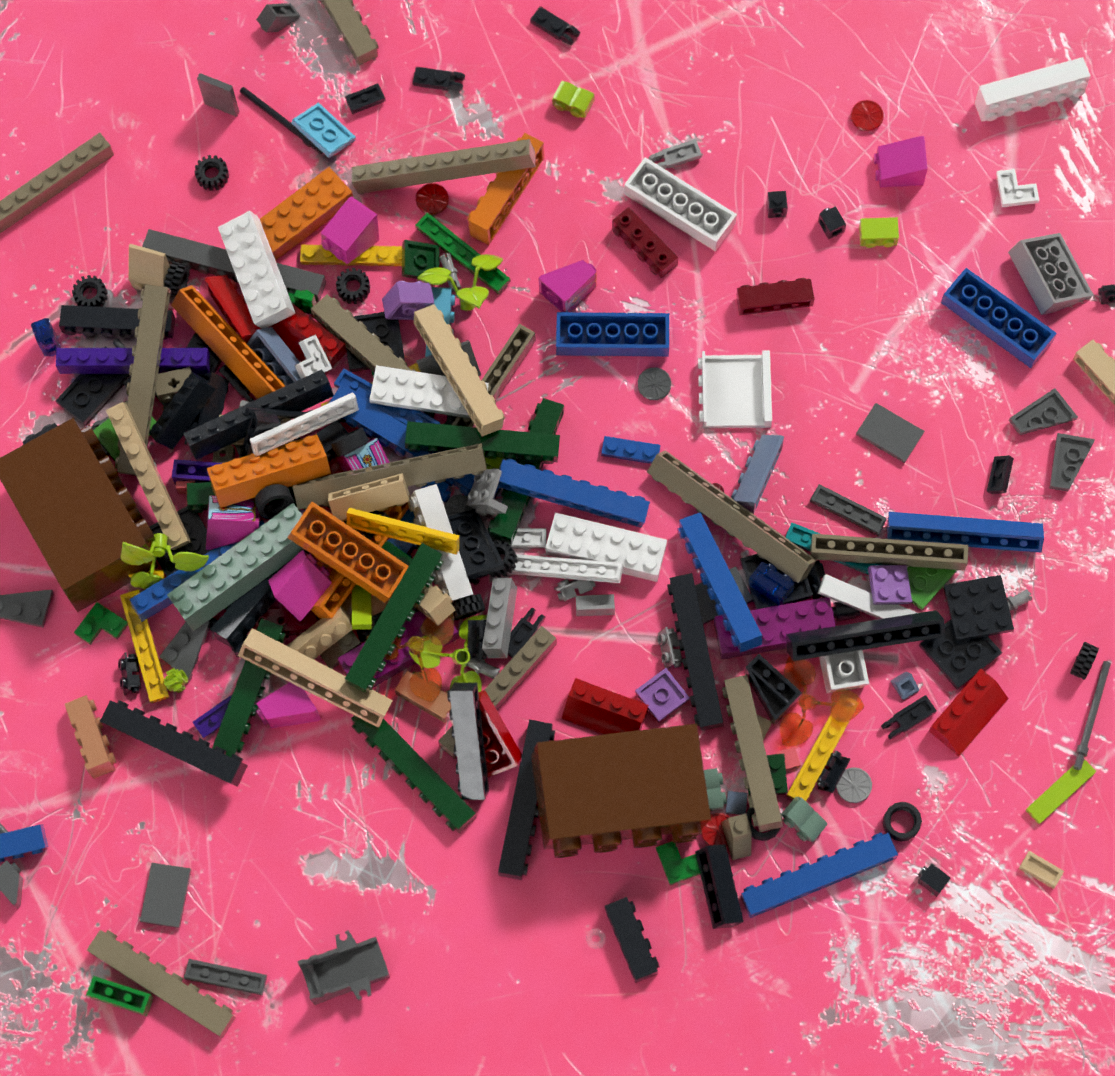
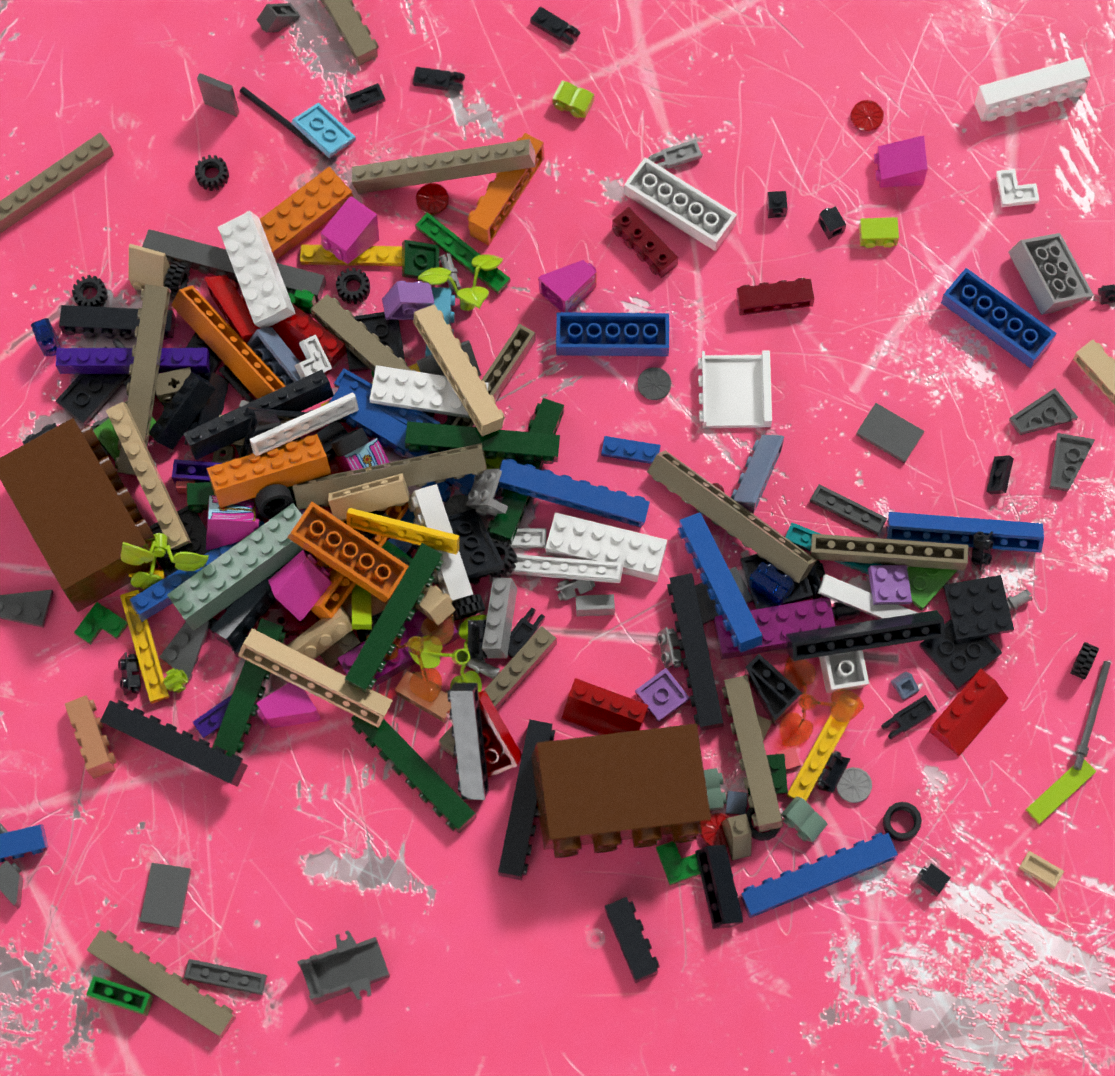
(982, 555): none -> black hinge

